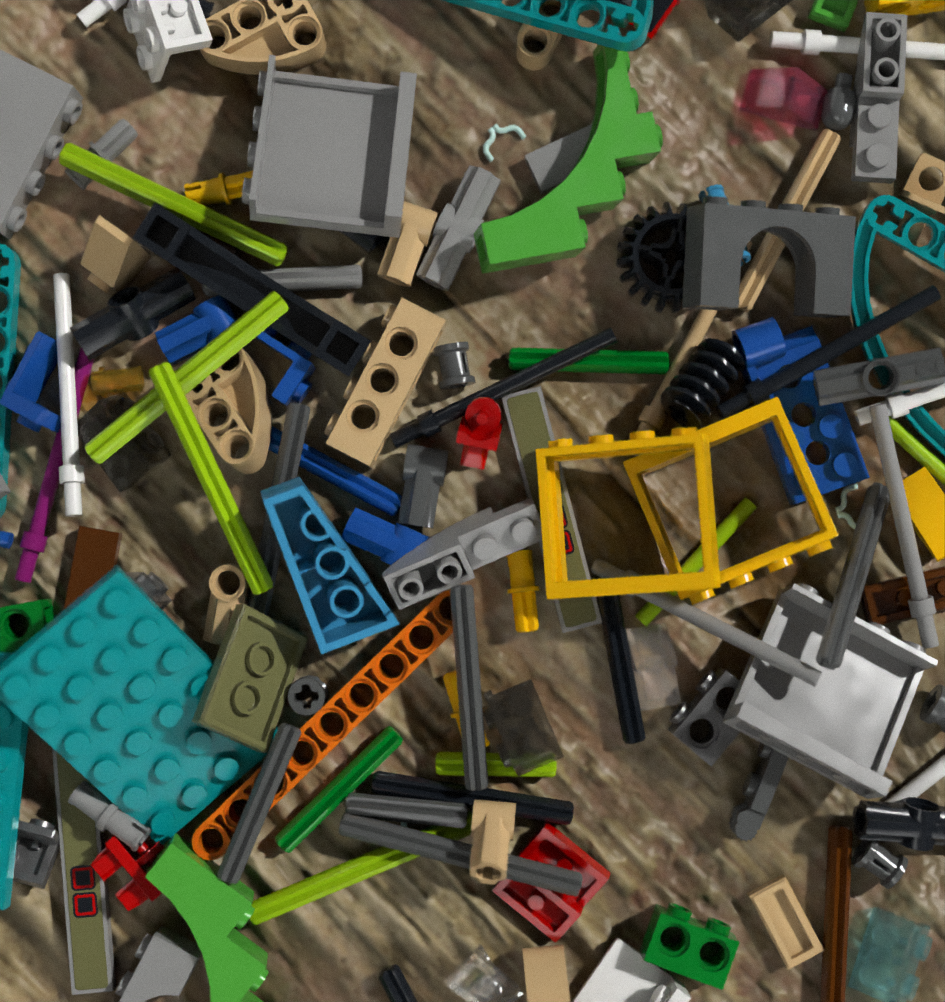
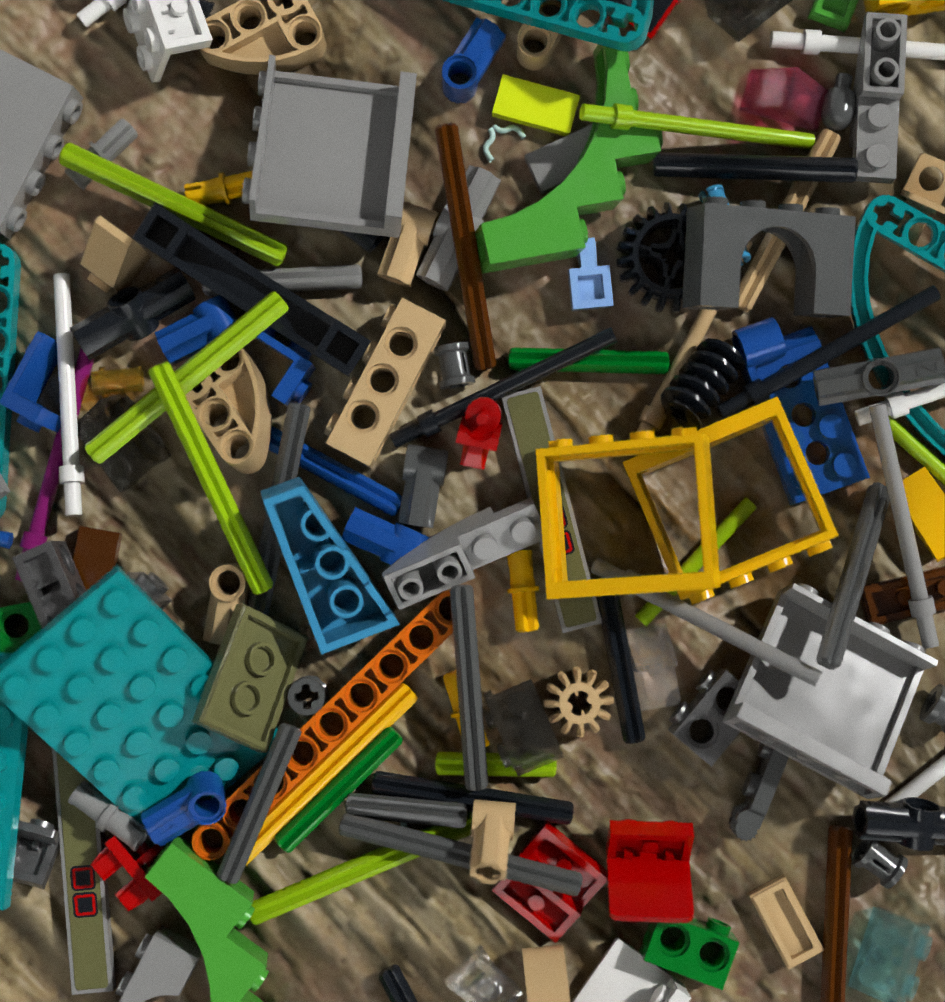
(49, 579): none -> flat silver brick
(185, 810): none -> blue piece
(333, 764): none -> yellow axle
(465, 245): none -> reddish brown axle
(472, 59): none -> blue piece
(535, 105): none -> neon yellow tile
(590, 284): none -> light blue plate
(591, 696): none -> tan gear
(624, 117): none -> lime bar
(649, 871): none -> red bracket
(755, 167): none -> black axle
(842, 506): light aqua piece -> none

